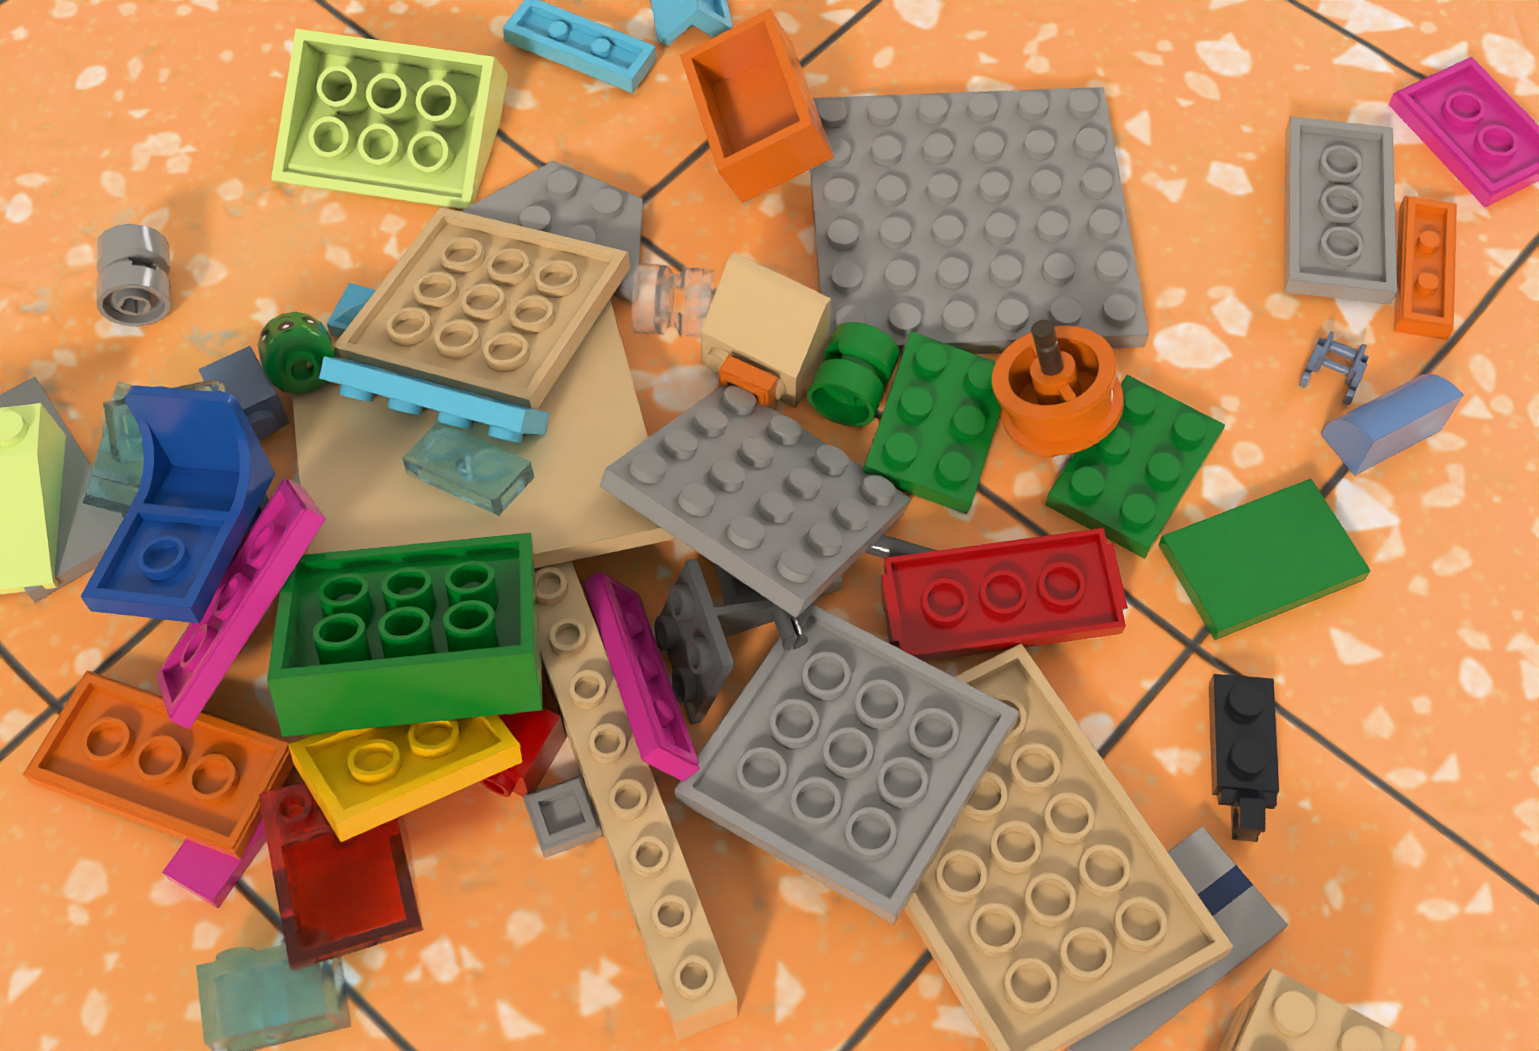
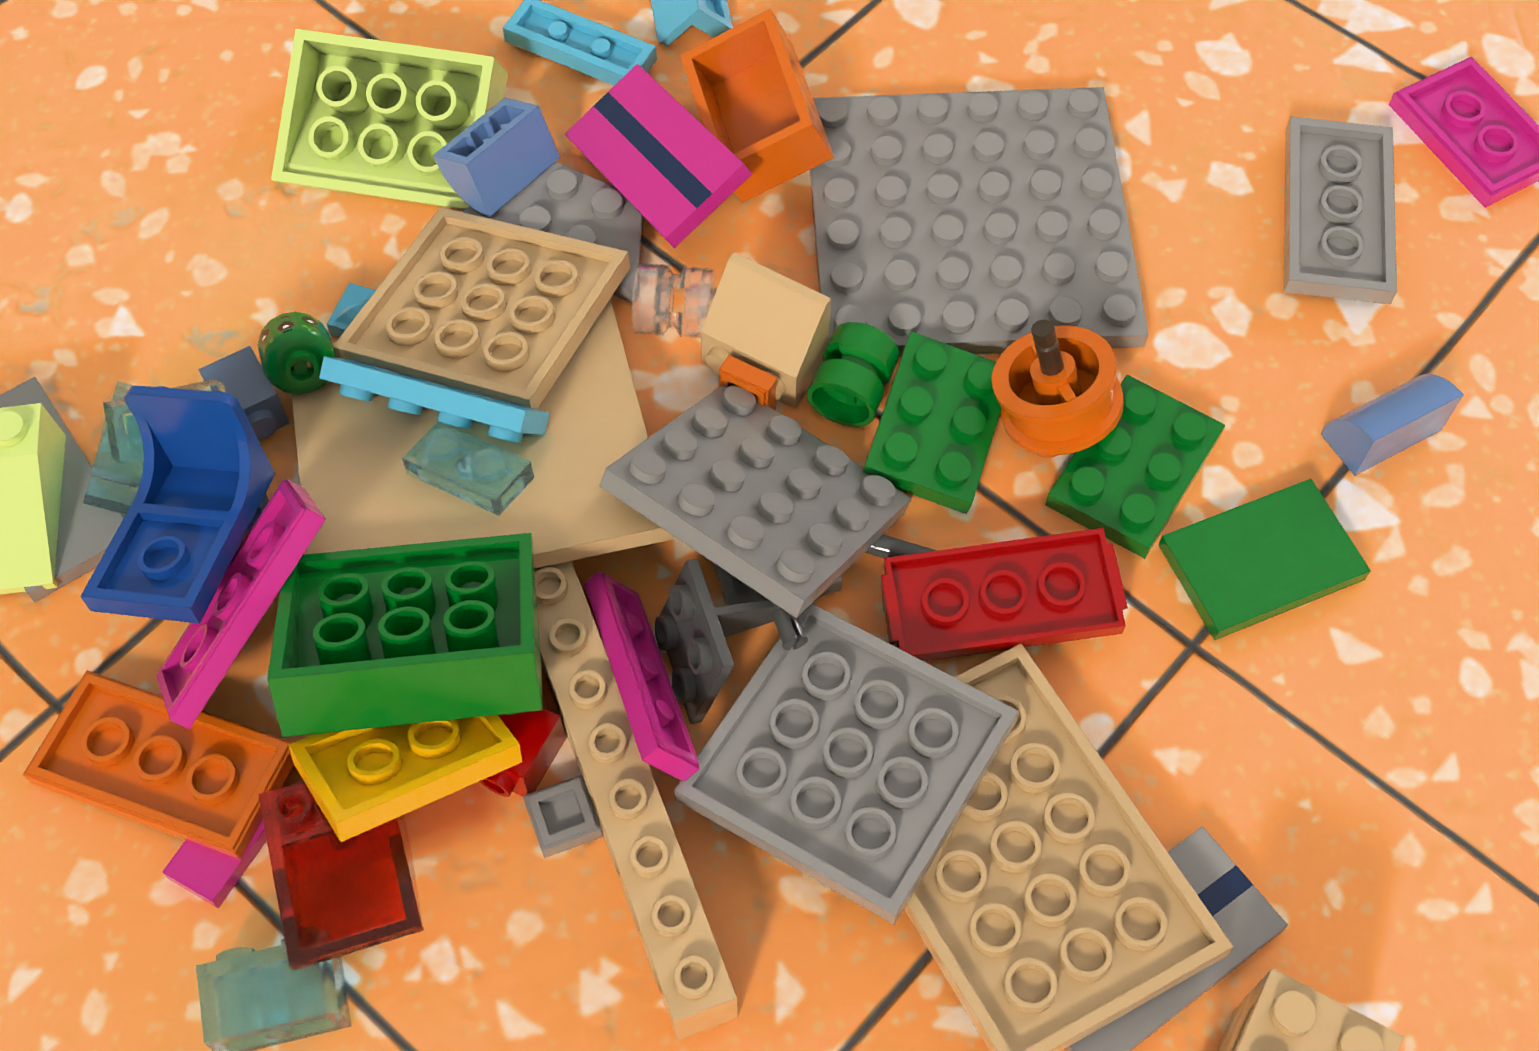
(133, 275): light grey wheel -> none
(498, 155): none -> medium blue brick
(657, 155): none -> dark pink tile
(1244, 750): black hinge -> none
(1353, 373): sand blue piece -> none
(1426, 268): orange tile -> none

